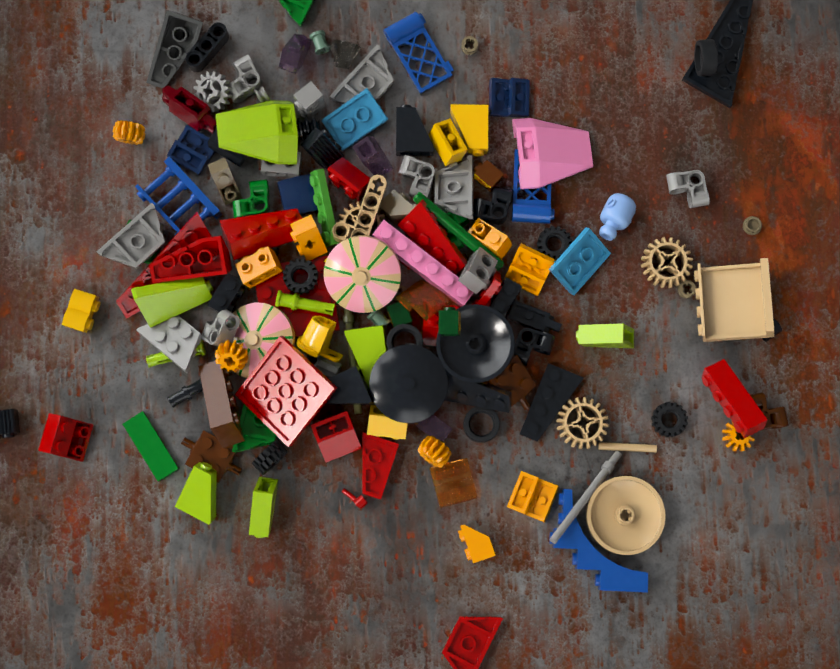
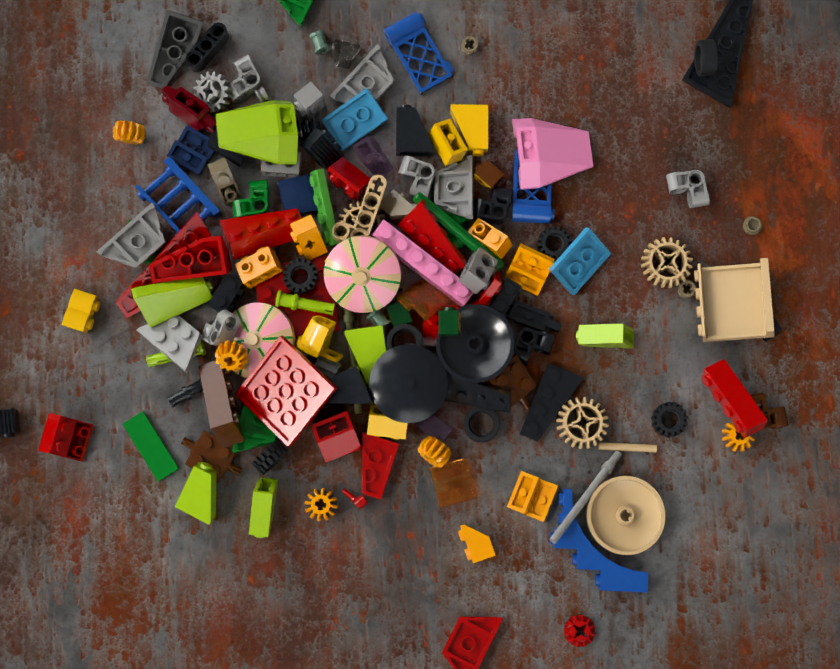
(294, 53): clear purple slope -> none
(316, 509): none -> light orange gear
(509, 97): dark blue slope -> none
(570, 631): none -> red gear
(616, 215): light blue piece -> none

